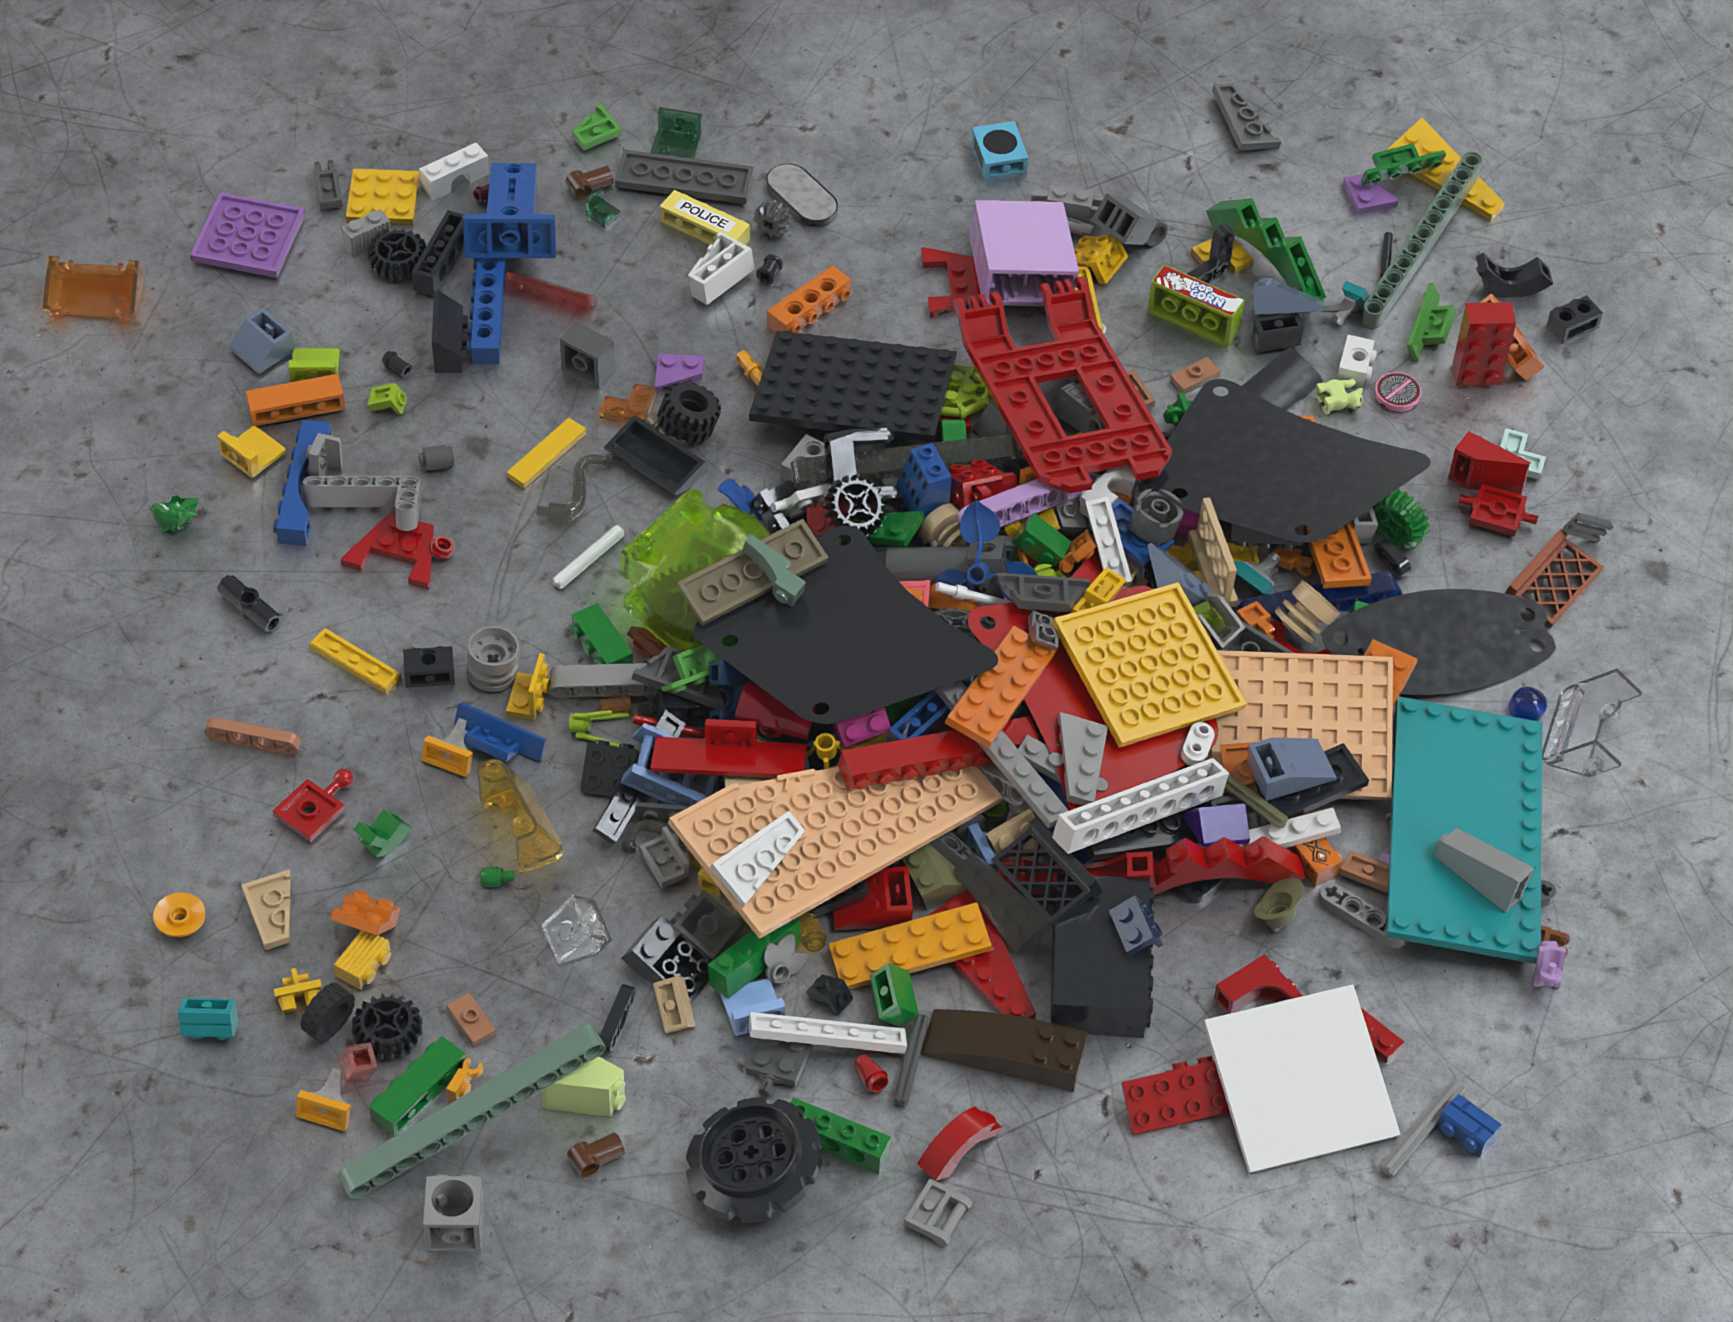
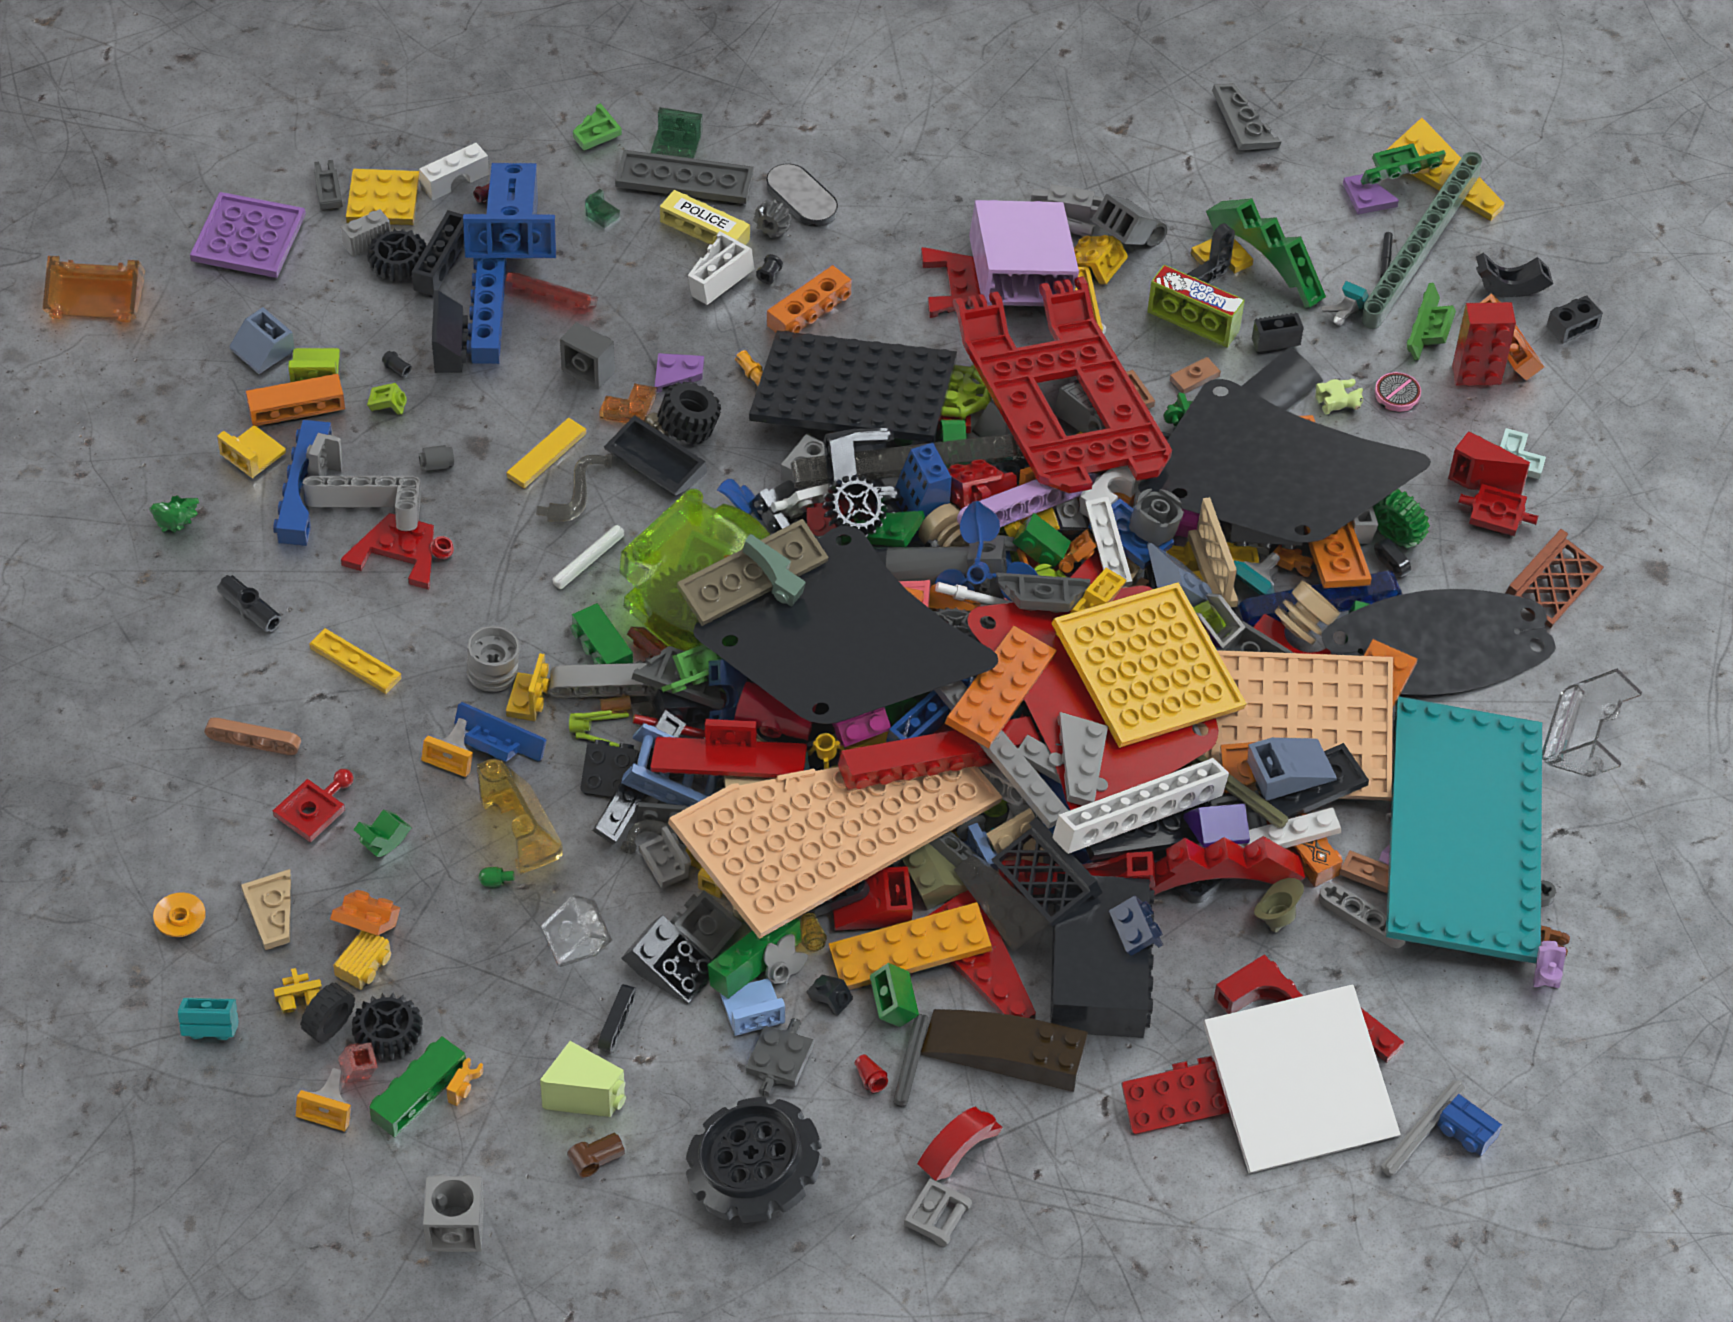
(429, 666): black brick -> none
(471, 1019): nougat plate -> none
(471, 1111): sand green beam -> none
(583, 184): reddish brown piece -> none
(674, 1004): tan slope -> none
(754, 860): white wing -> none
(827, 1032): white plate -> none
(847, 1138): green brick -> none
(999, 150): medium azure brick -> none
(1042, 630): flat silver slope -> none
(1197, 743): white plate -> none
(1257, 617): orange plate -> none
(1277, 297): sand blue slope -> none
(1356, 359): white brick -> none
(1485, 868): light grey slope -> none
(1528, 703): clear blue hair -> none
(1586, 530): dark grey tile -> none

